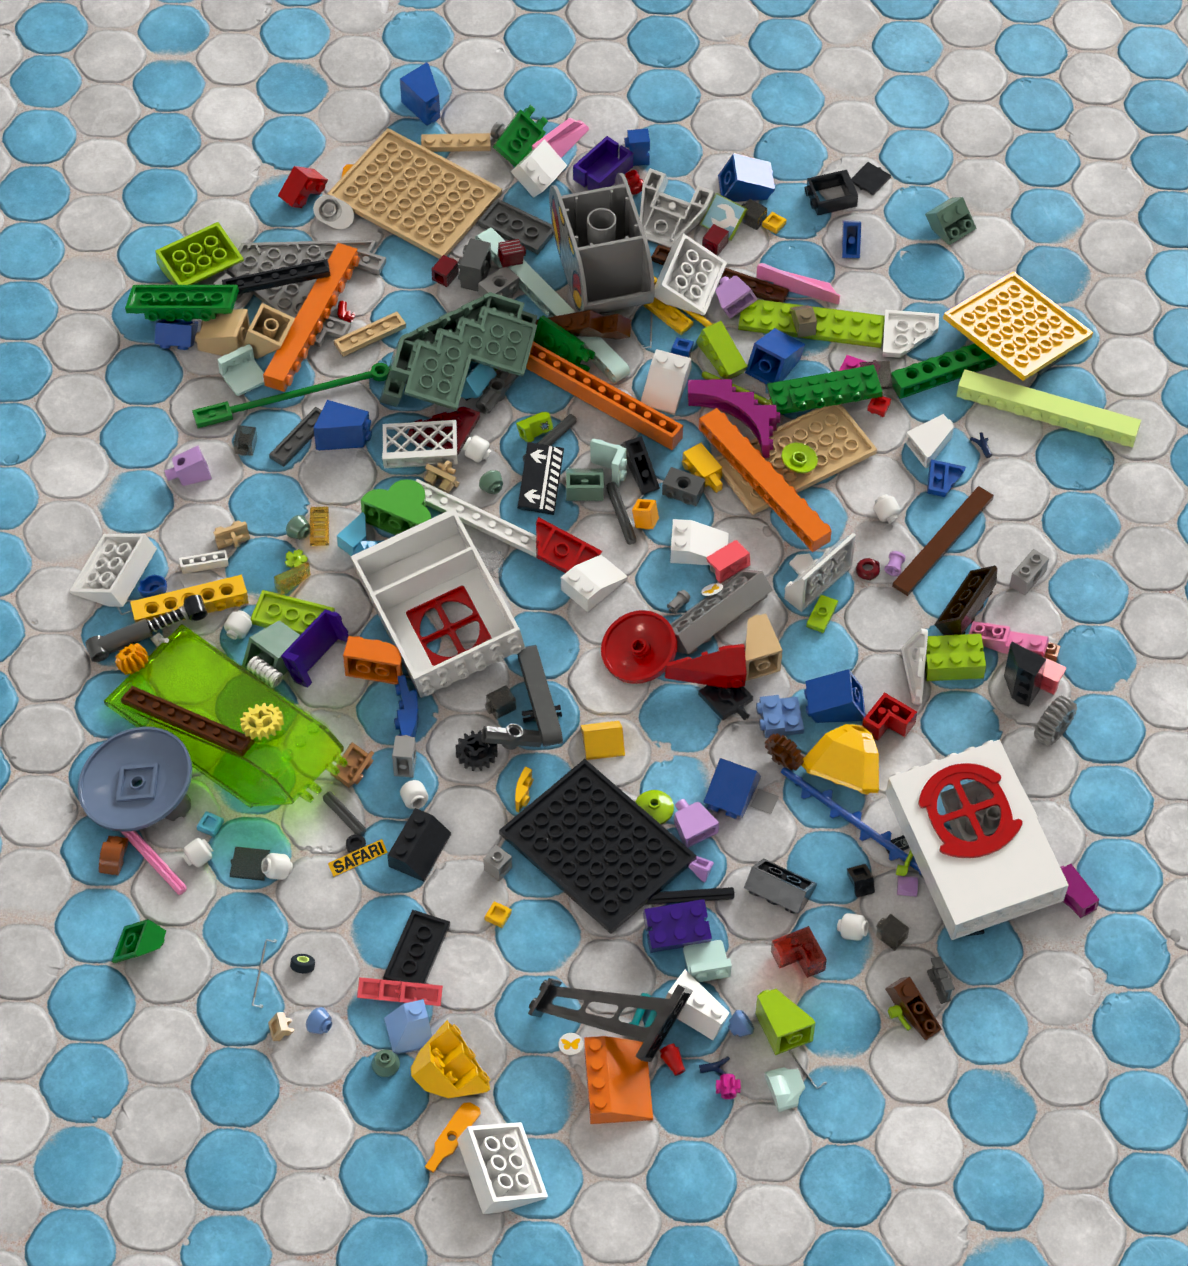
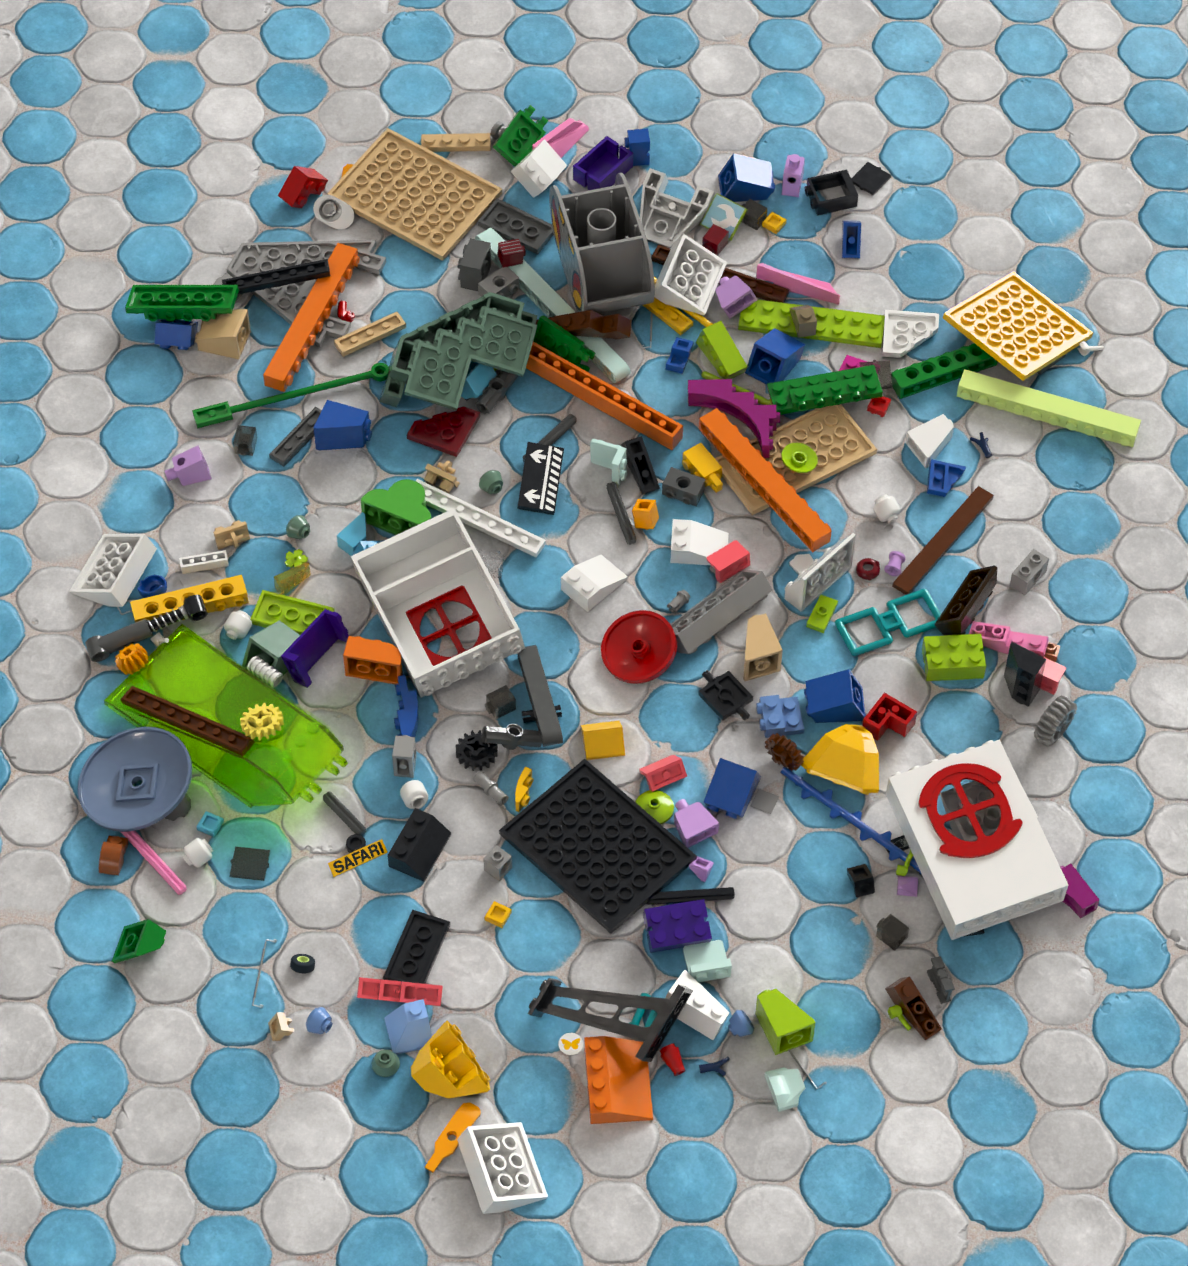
(198, 256): lime slope -> none
(241, 370): light aqua bracket -> none
(267, 330): tan slope -> none
(276, 866): white head -> none
(319, 514): clear yellow slope -> none
(357, 761): medium nougat bracket -> none
(419, 458): white fence -> none
(421, 94): blue slope -> none
(445, 270): dark red brick -> none
(477, 448): white head -> none
(491, 788): none -> light grey pin
(534, 426): lime leg -> none
(560, 547): red wing -> none
(585, 484): sand green slope -> none
(634, 182): red wheel -> none
(664, 772): none -> coral panel
(666, 381): white slope -> none
(712, 589): white sticker -> none
(719, 669): red wedge -> none
(728, 1086): dark pink gear -> none
(779, 886): black slope -> none
(793, 168): none -> lavender torso
(799, 947): clear red brick -> none
(853, 926): white head -> none
(887, 622): none -> teal bar
(914, 660): white wing -> none
(951, 220): sand green slope -> none
(1085, 349): none -> white hand

